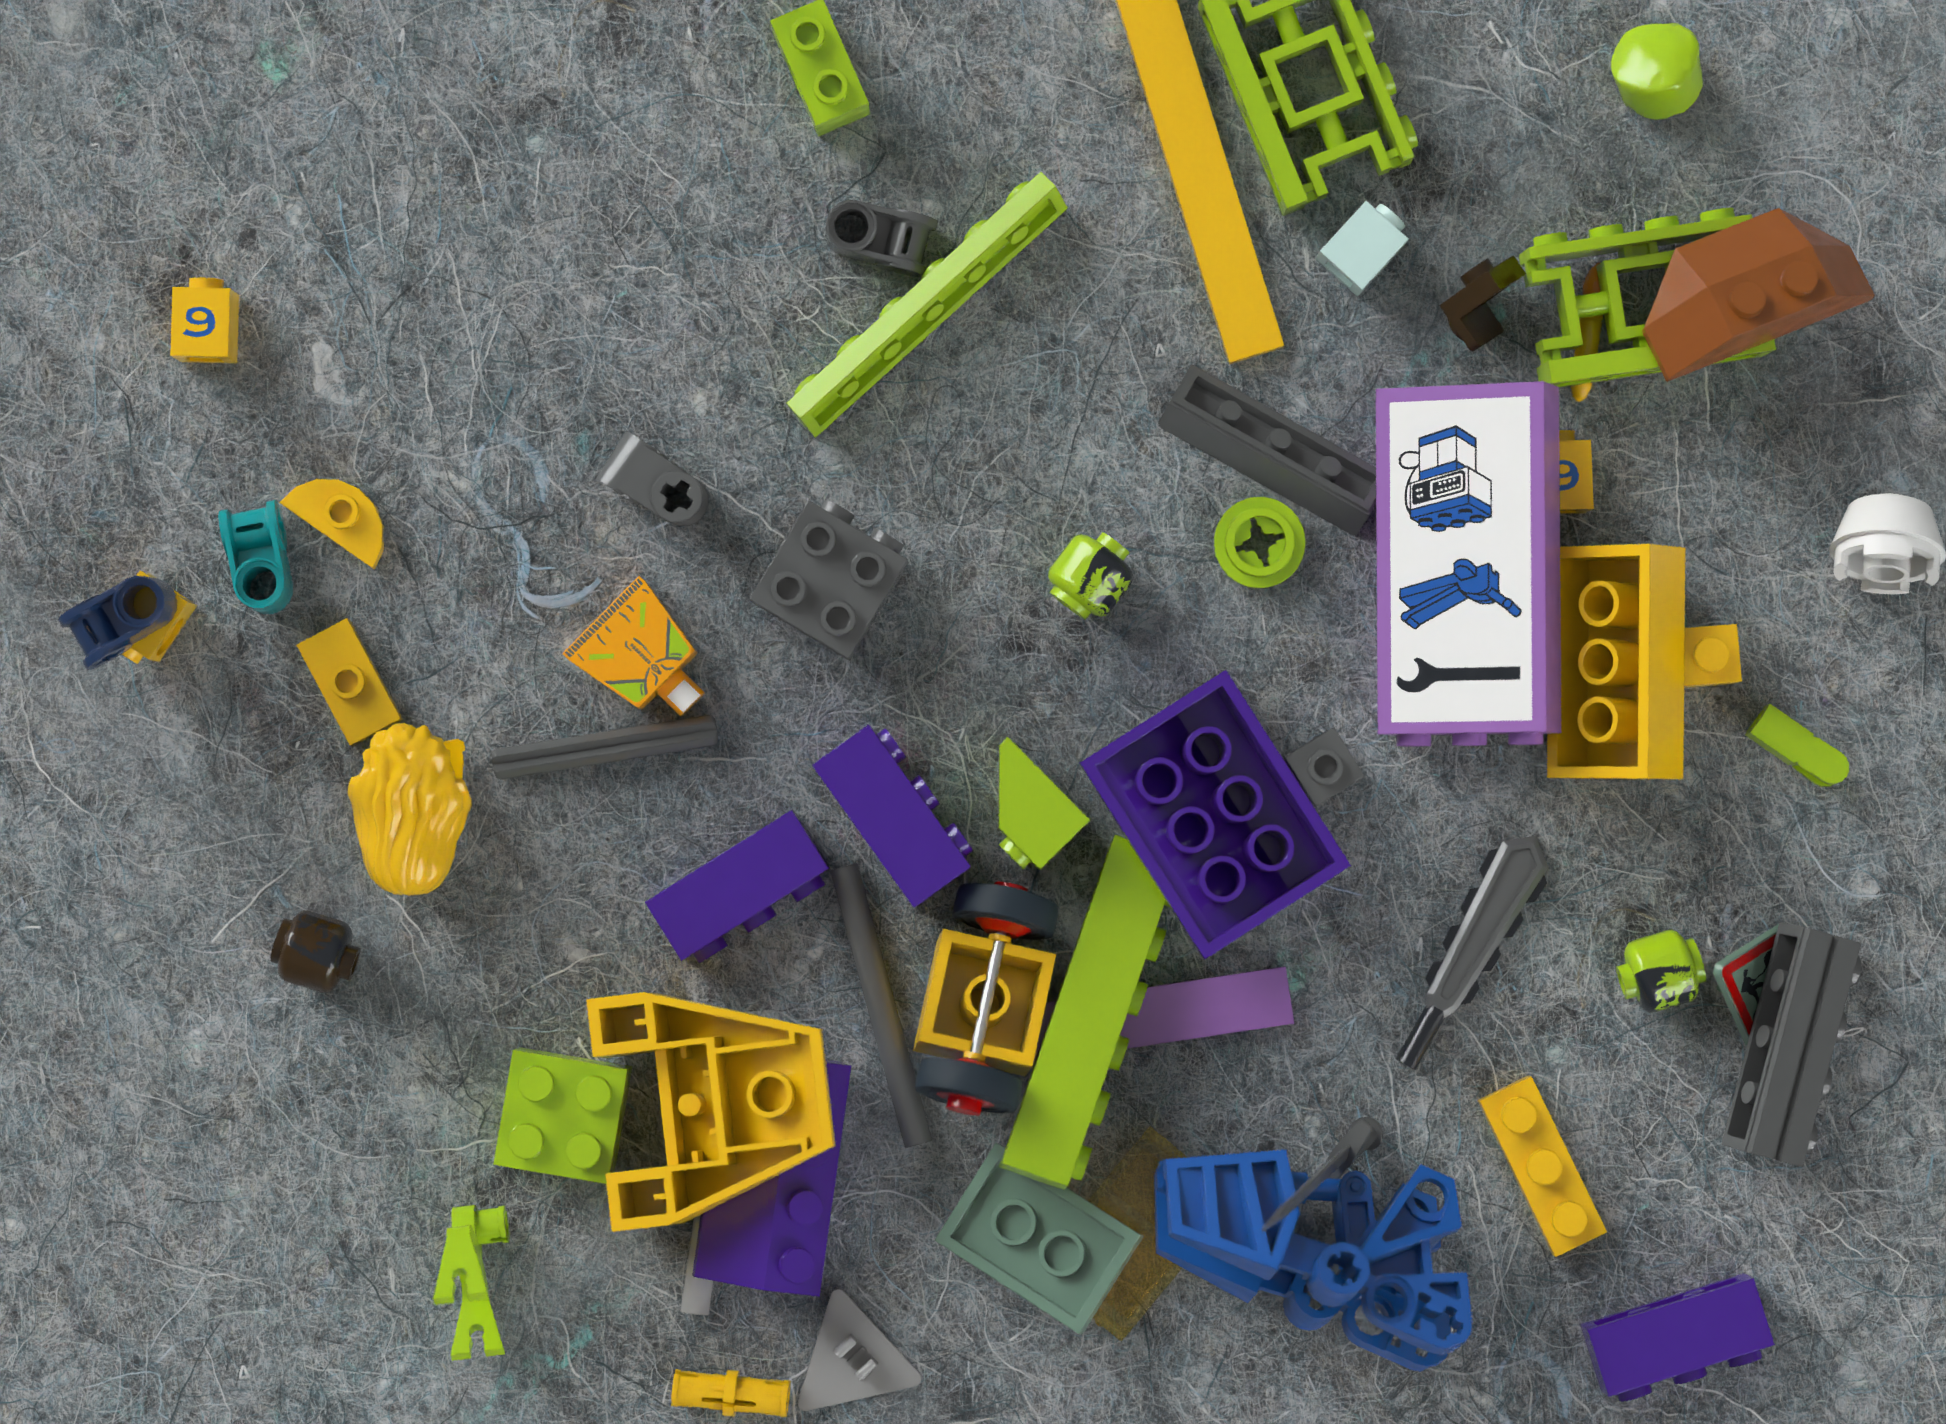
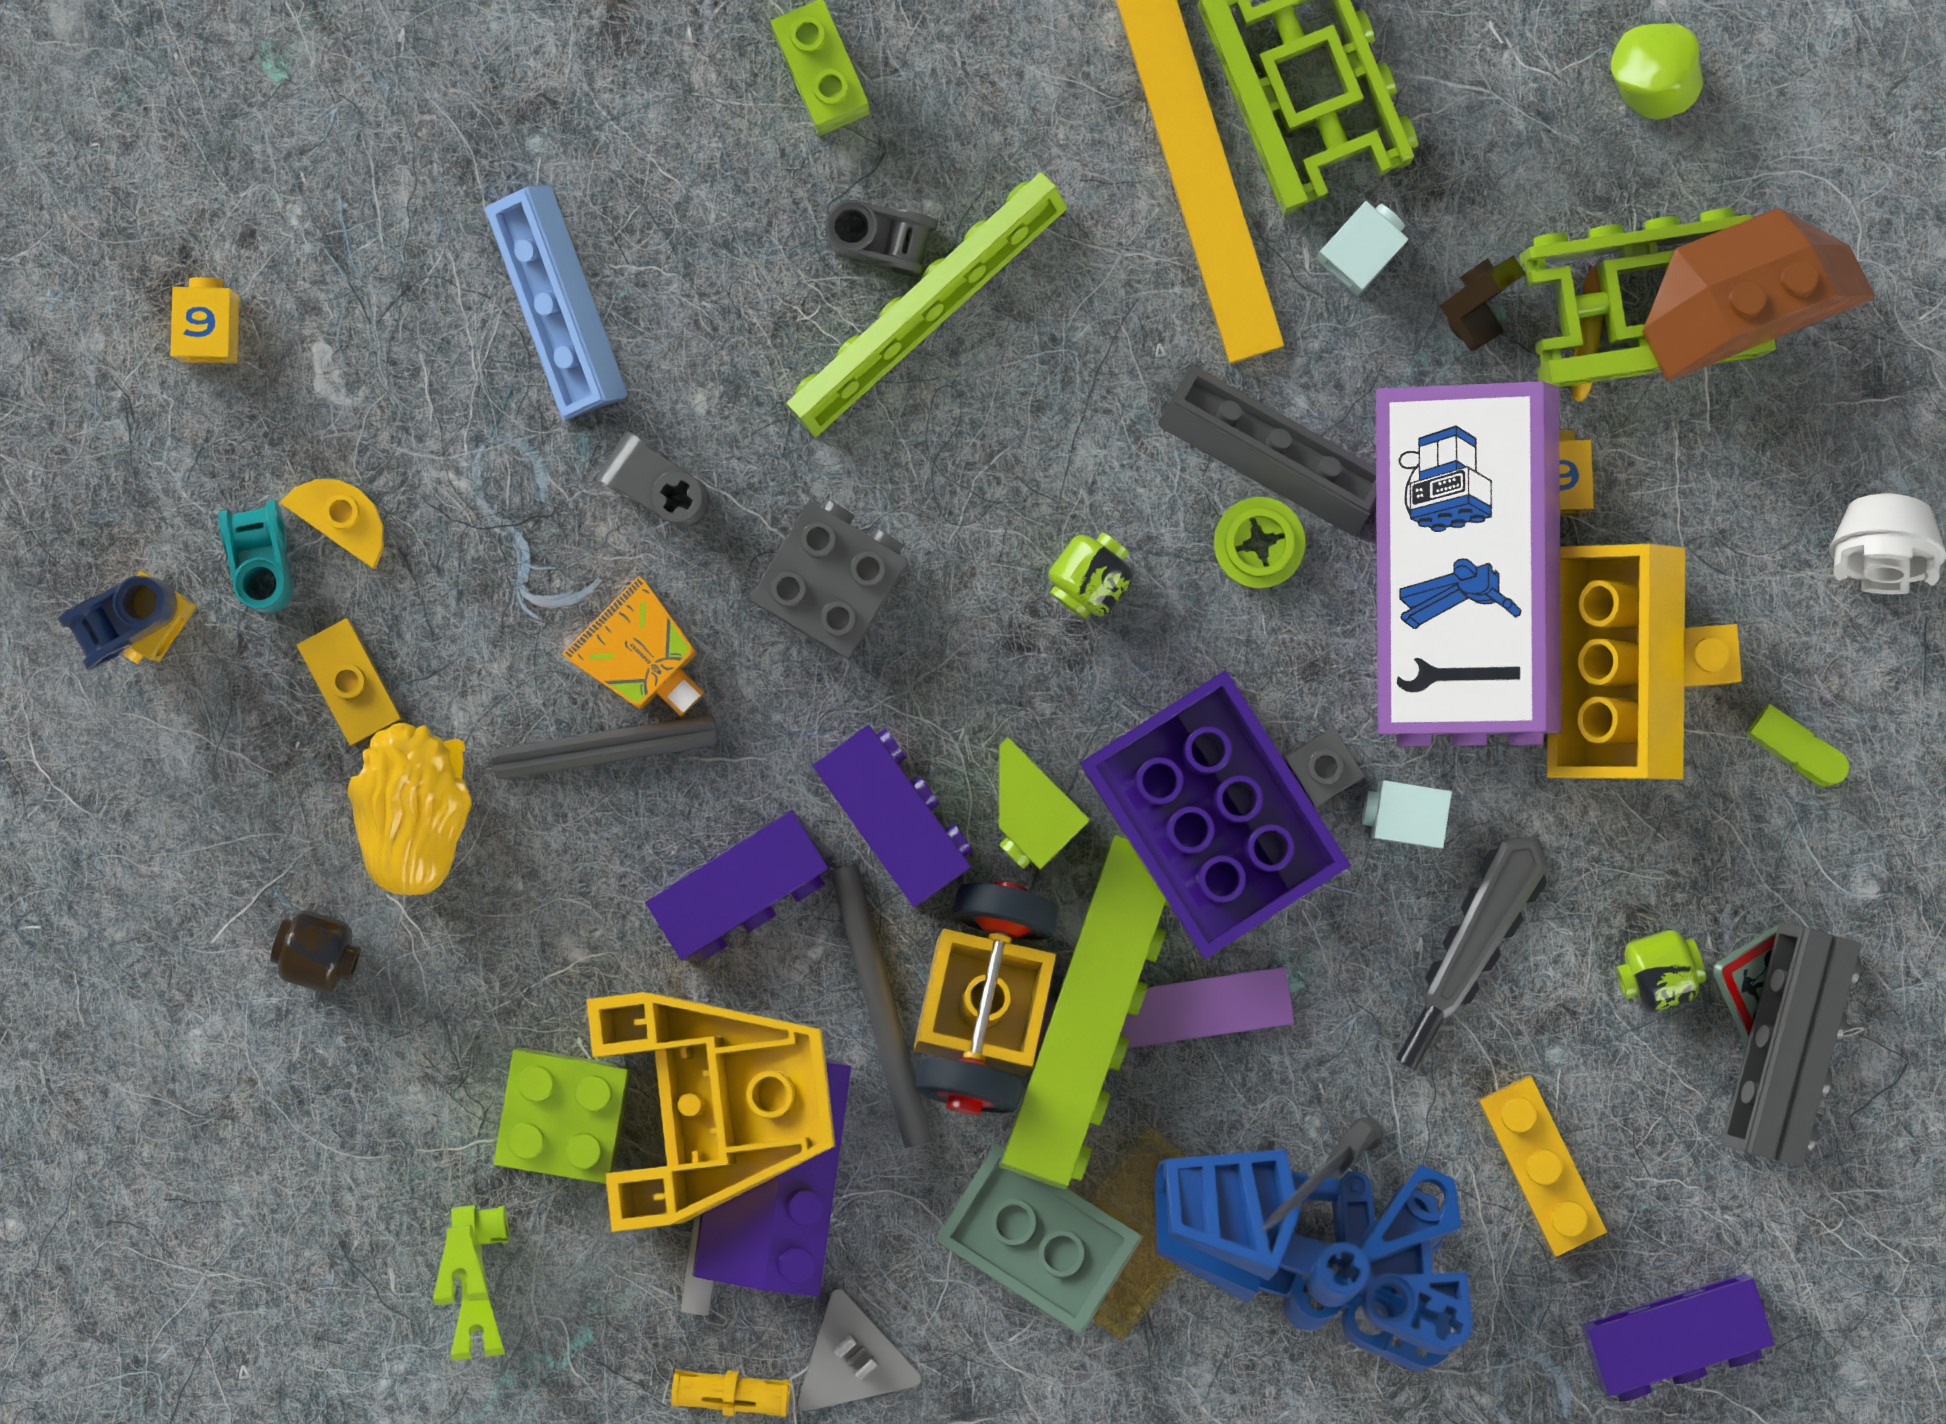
(556, 301): none -> light blue slope
(1407, 814): none -> light aqua brick

